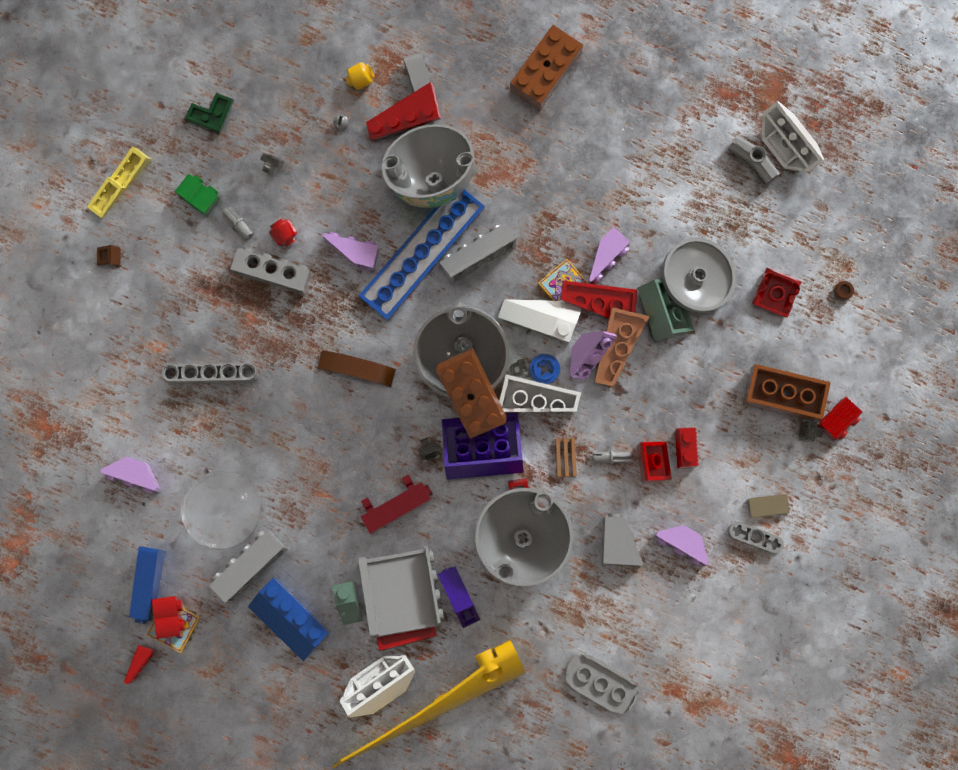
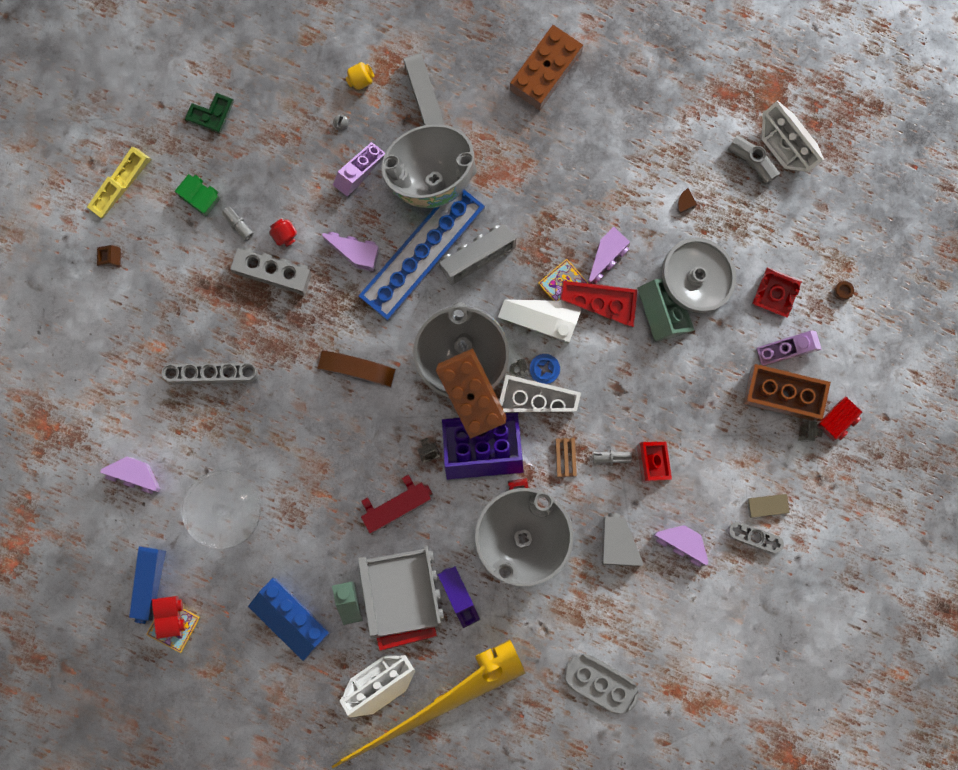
(139, 661): red slope -> none
(248, 567): light grey brick -> none
(271, 163): clear smoke tile -> none
(357, 169): none -> lavender slope
(410, 112): red wing -> none
(588, 352): lavender slope -> none
(627, 329): nougat wing -> none
(686, 201): none -> reddish brown tile
(686, 448): red brick -> none
(789, 348): none -> lavender slope

